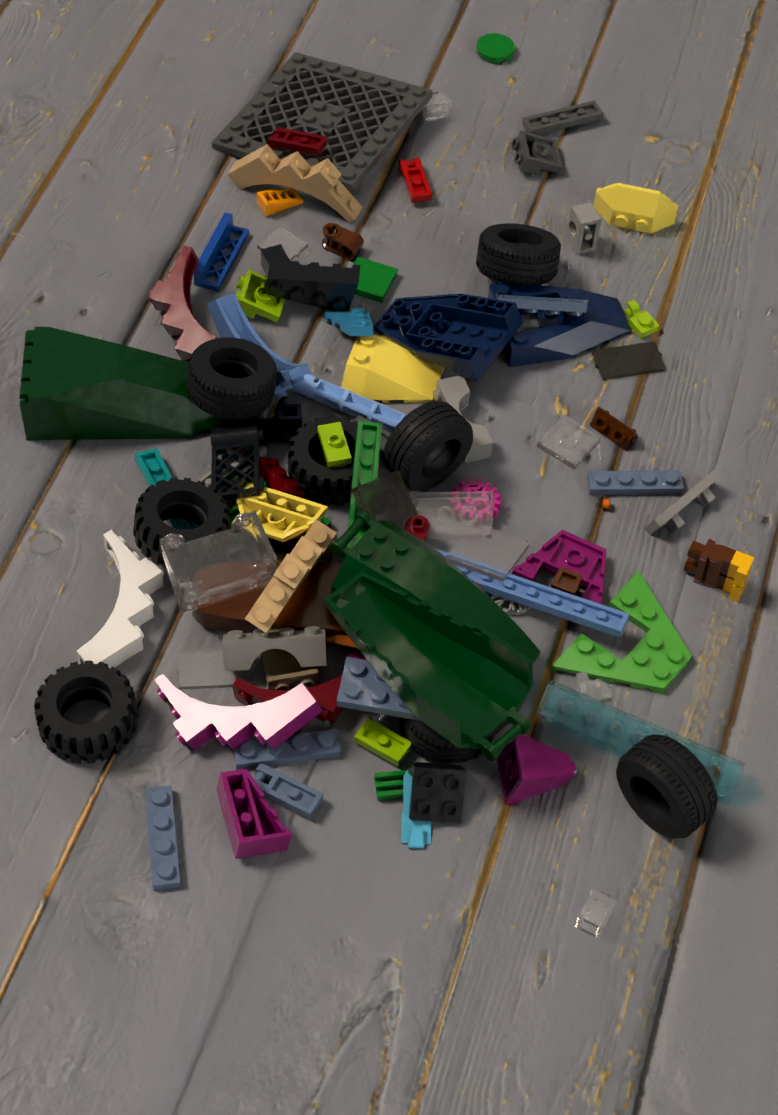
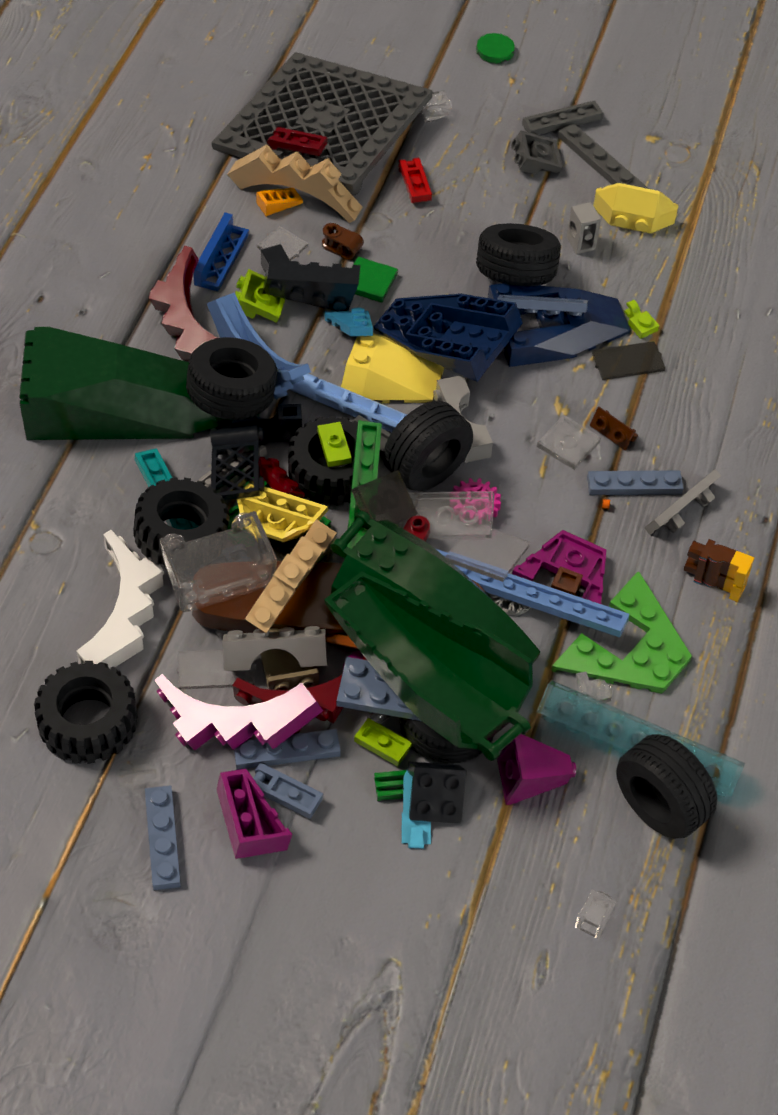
(597, 157): none -> dark grey plate

